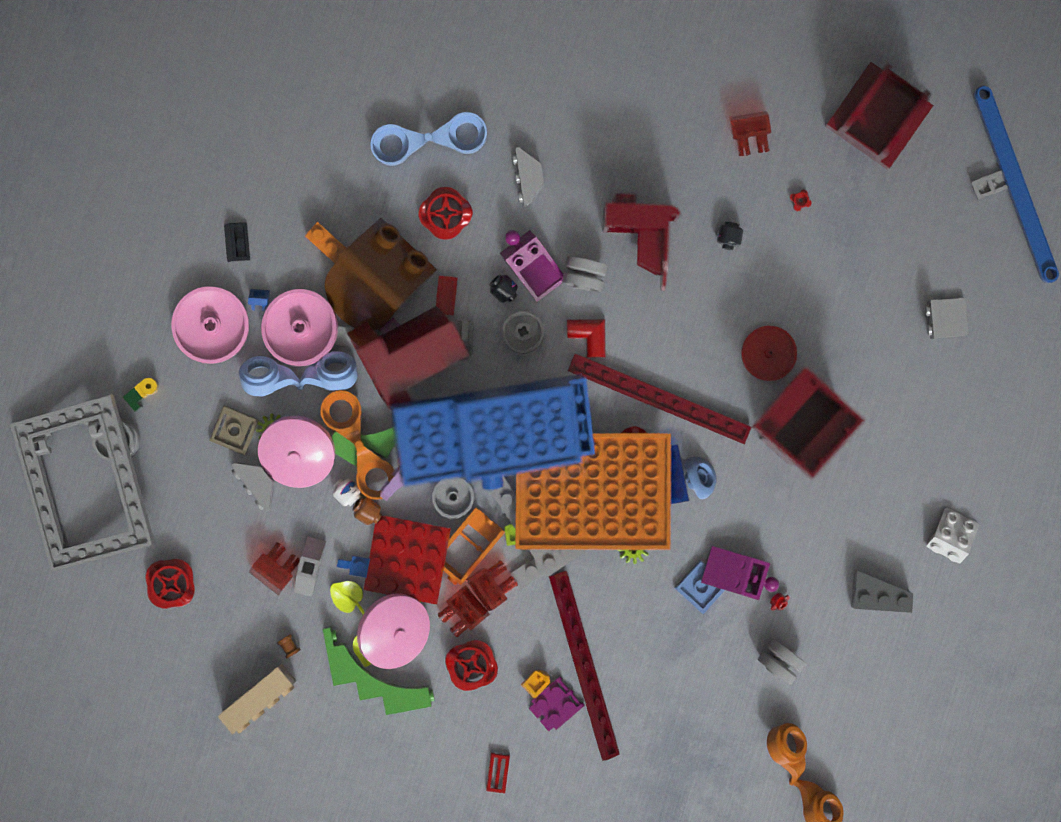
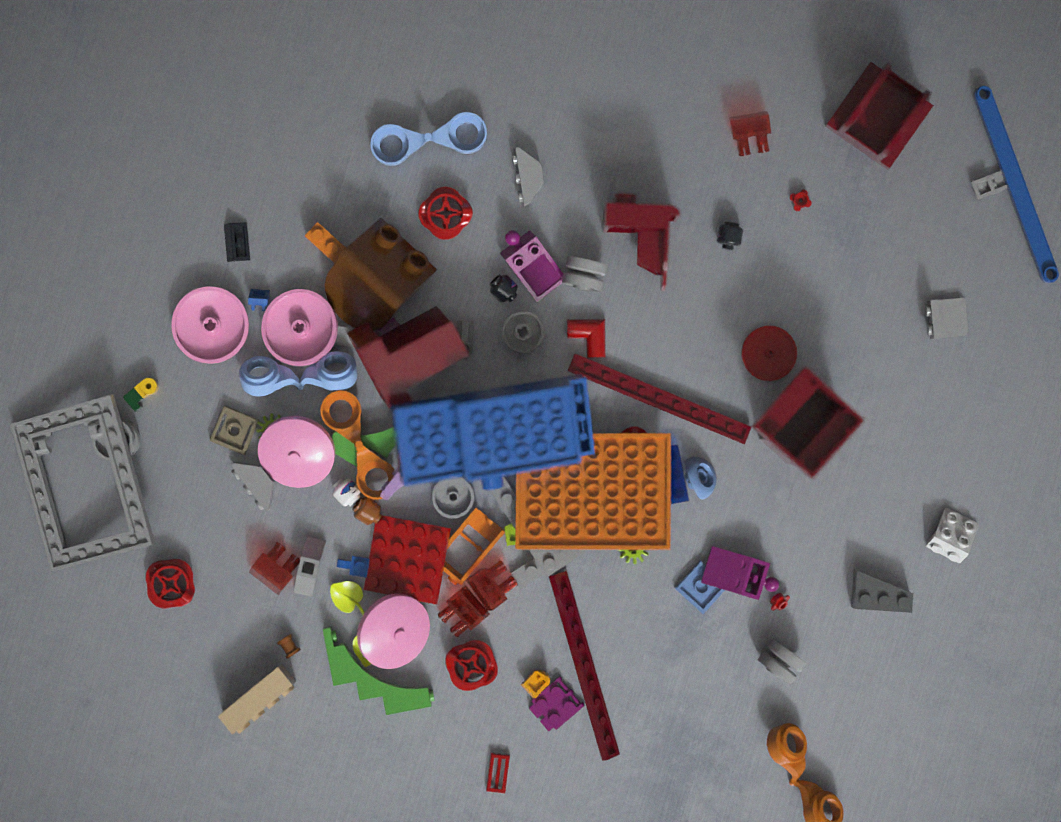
(446, 294): red tile -> none

